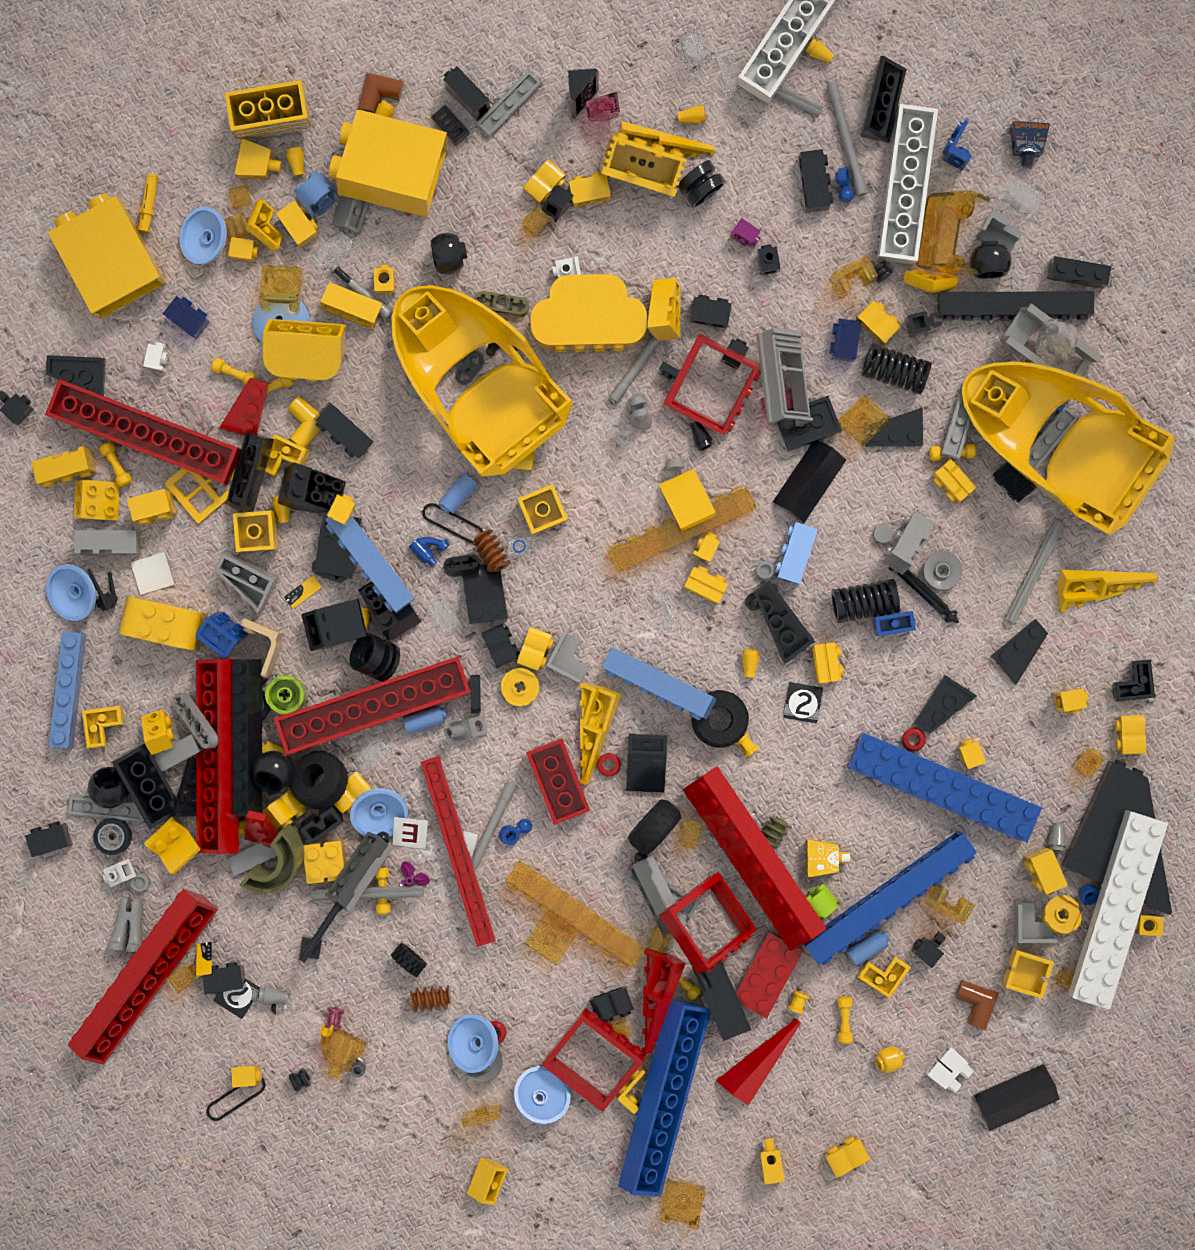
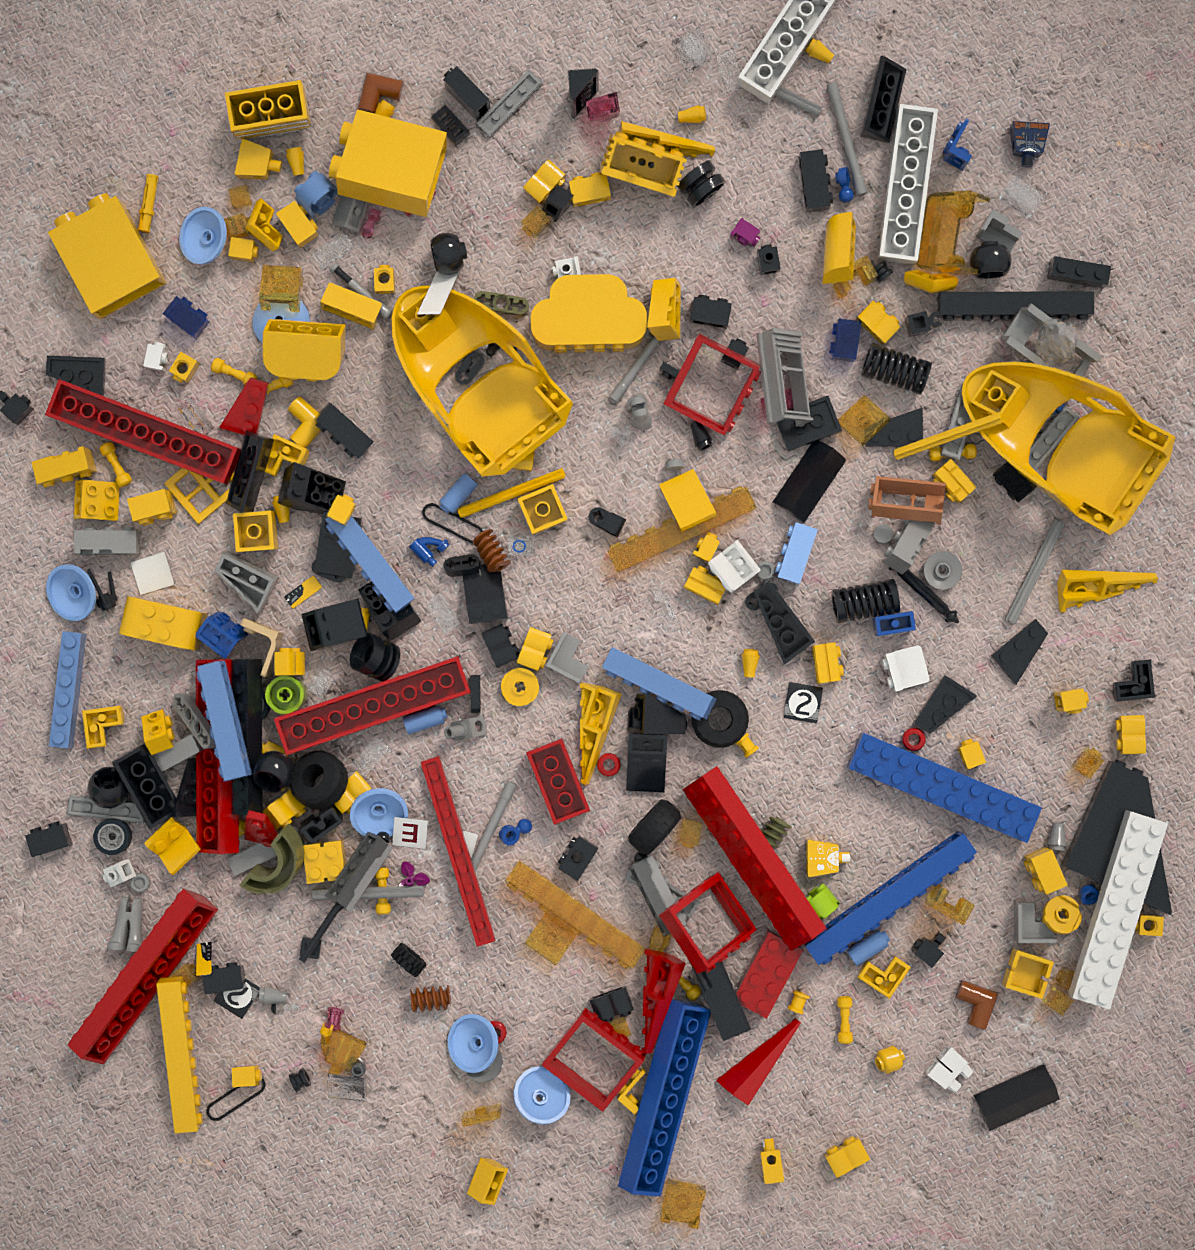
(178, 1054): none -> yellow brick
(180, 360): none -> yellow brick
(224, 720): none -> medium blue brick
(289, 661): none -> yellow brick
(321, 683): none -> clear brick
(347, 1087): none -> clear tile
(368, 229): none -> clear pink arm
(437, 293): none -> white sticker
(511, 493): none -> yellow axle
(573, 868): none -> black brick
(610, 522): none -> black piece
(654, 717): none -> black slope
(733, 566): none -> white bracket
(839, 248): none -> yellow brick
(905, 668): none -> white bracket
(932, 491): none -> nougat door
(949, 435): none -> yellow axle
(1057, 1001): none -> clear yellow brick

